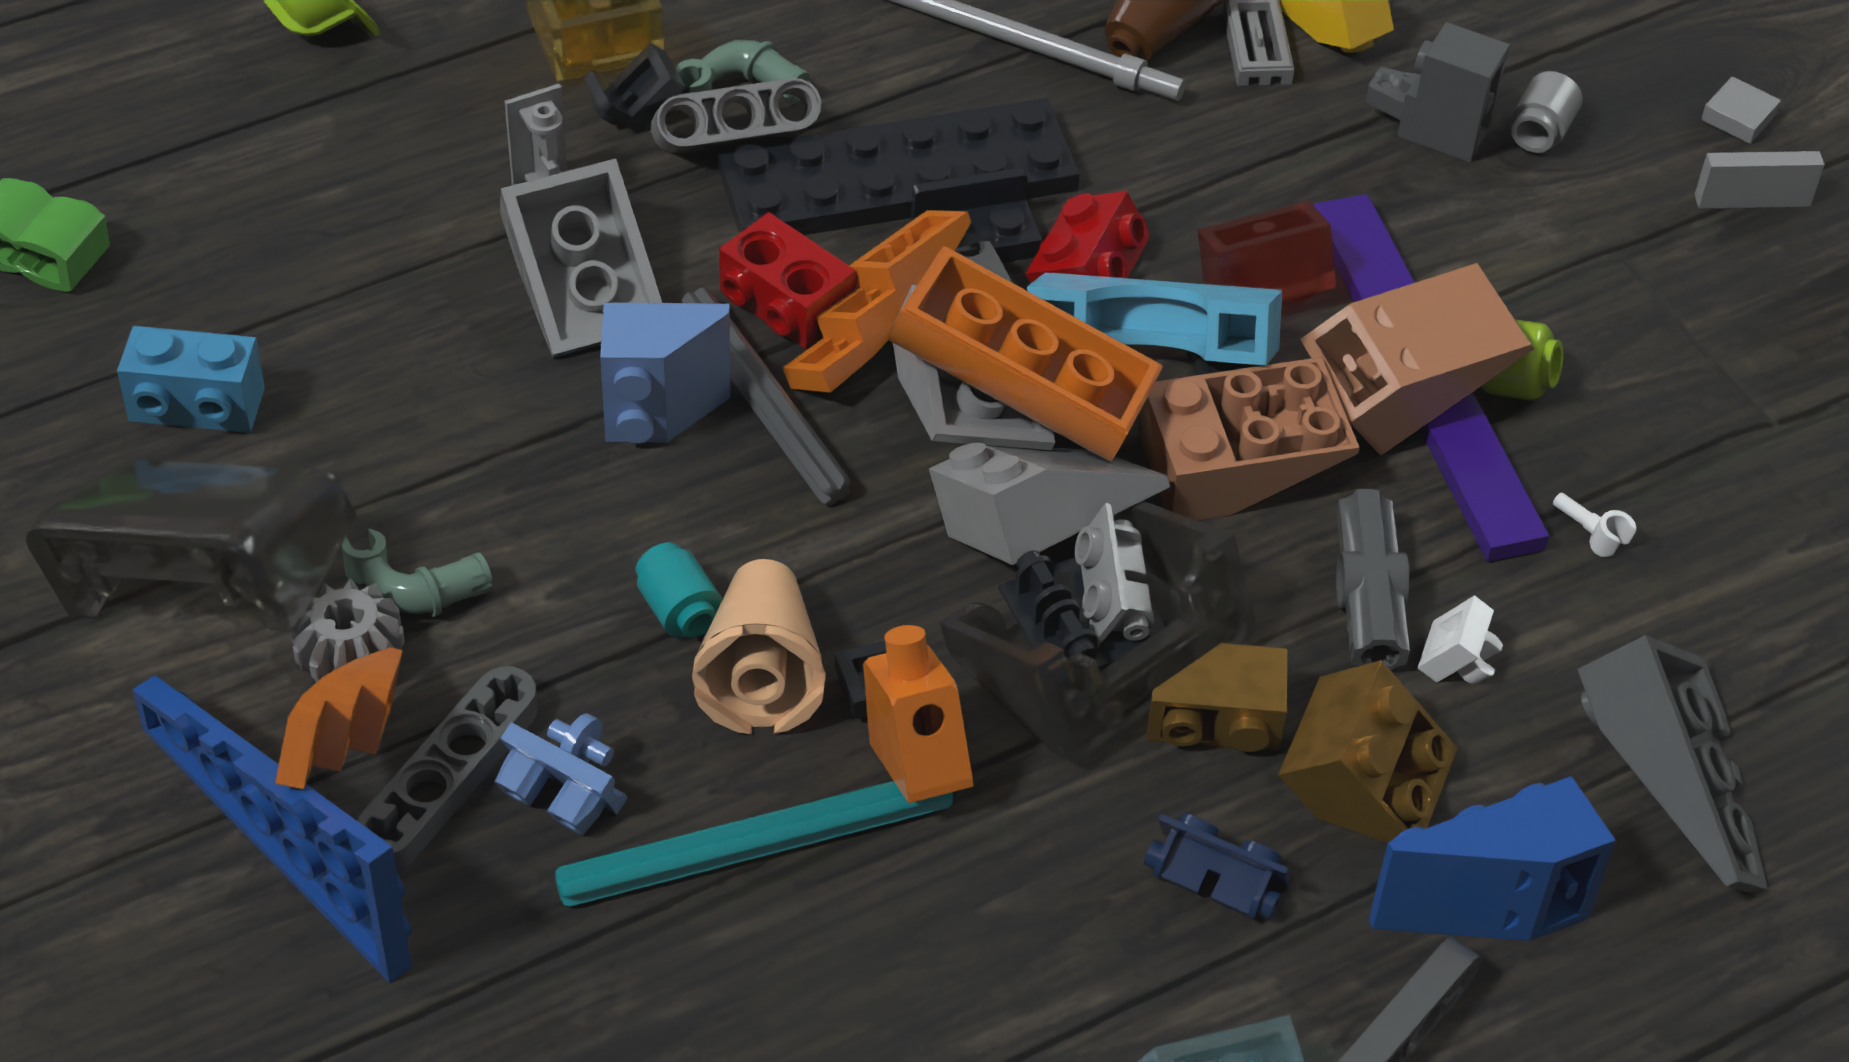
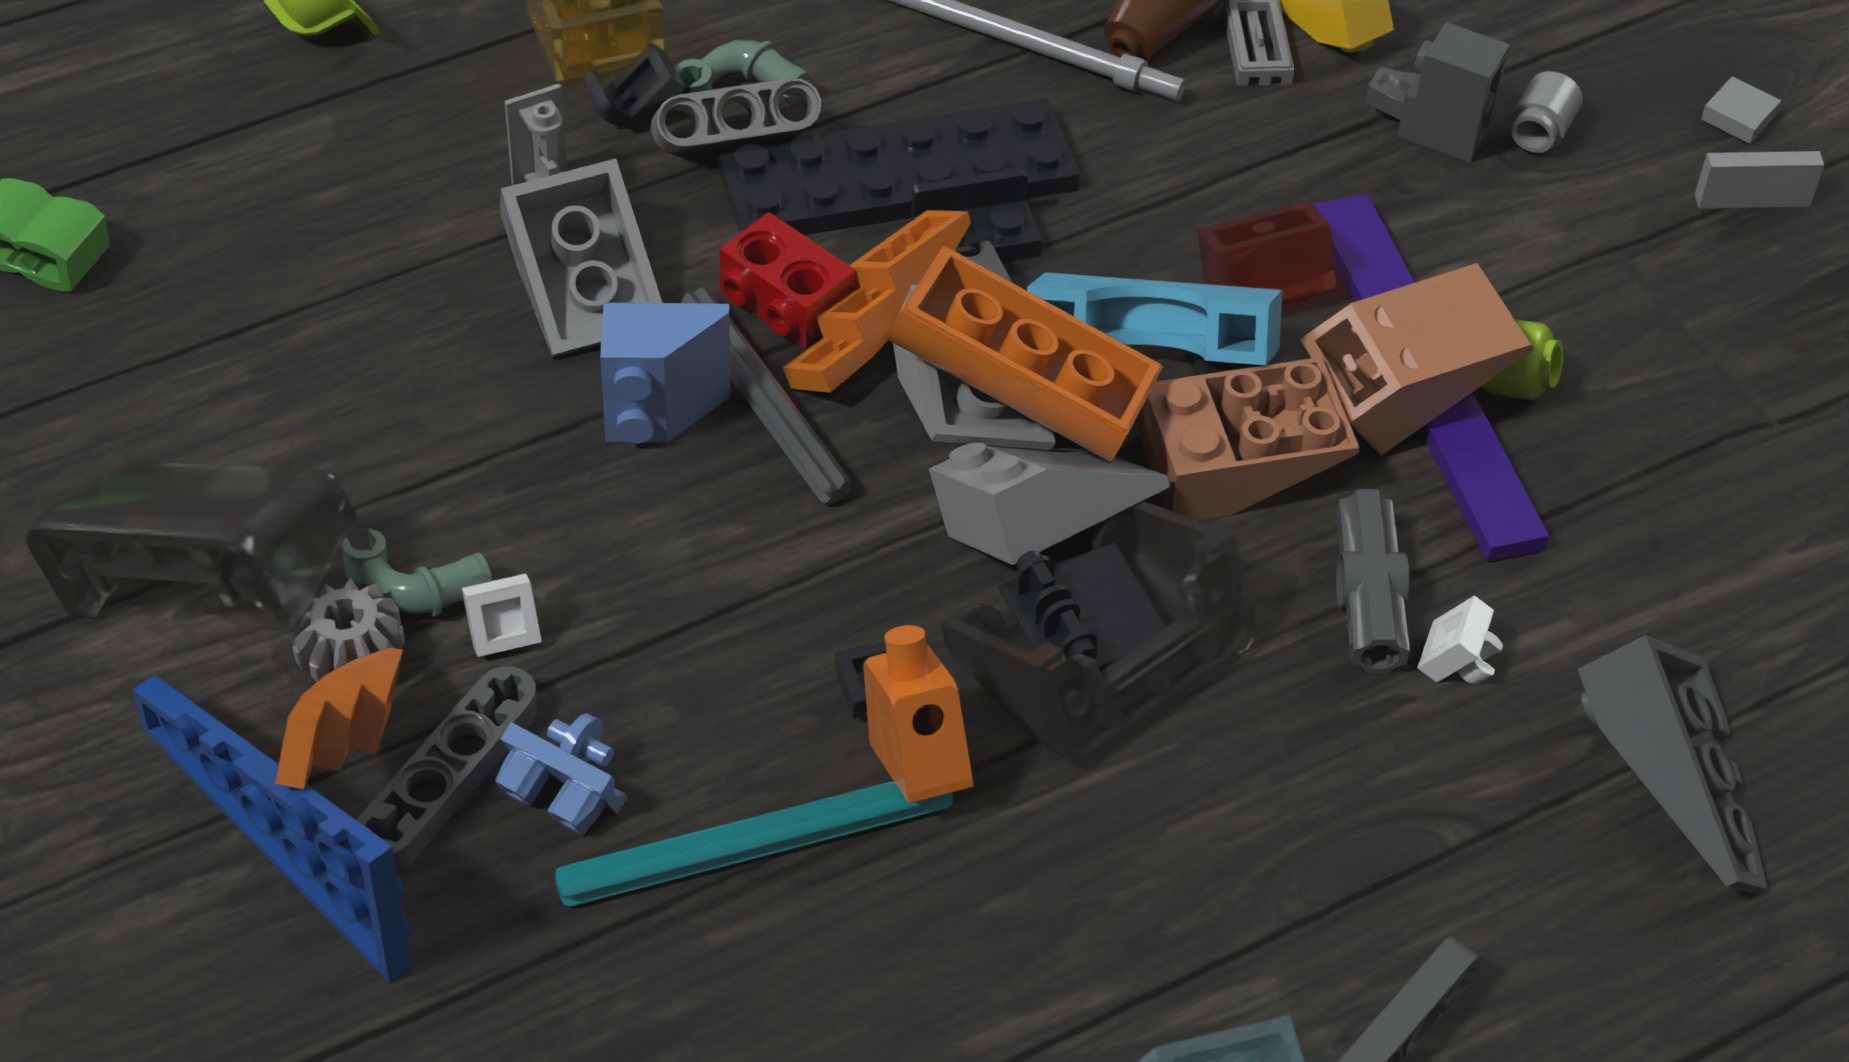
(191, 379): dark azure brick -> none
(501, 615): none -> white tile
(677, 590): teal brick -> none
(760, 654): light nougat cone -> none
(1093, 238): red bracket -> none
(1107, 556): light grey hinge -> none
(1224, 700): pearl gold slope -> none
(1244, 871): dark blue hinge -> none
(1368, 754): pearl gold slope -> none
(1497, 868): blue slope -> none
(1605, 531): white hand -> none

